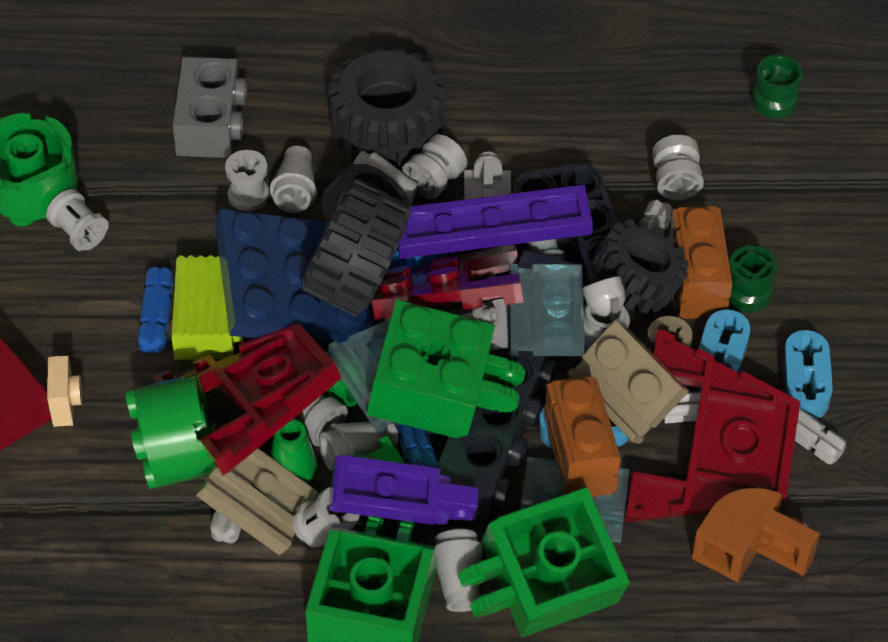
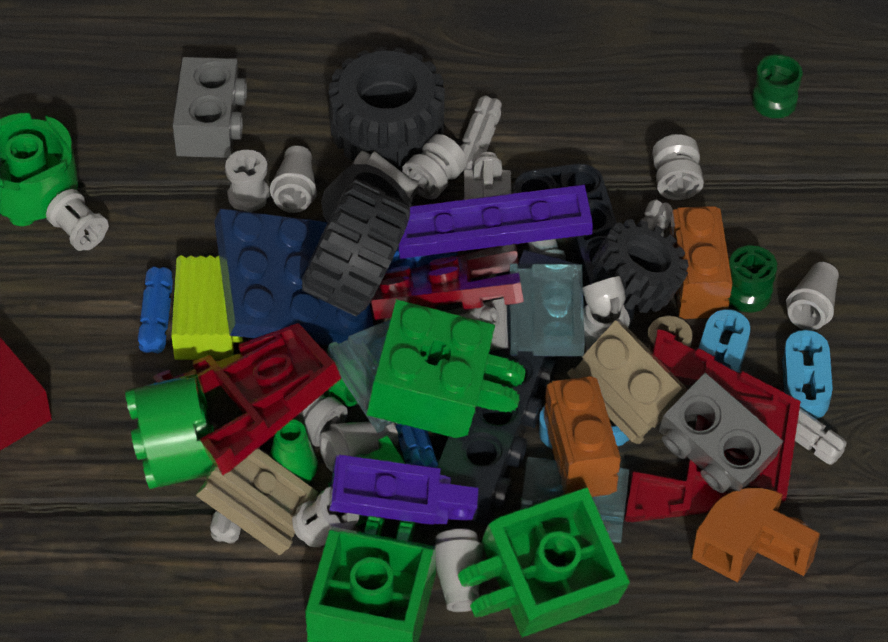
(63, 391): tan plate -> none
(480, 129): none -> light grey axle
(729, 428): none -> dark grey brick
(814, 297): none -> light grey cone

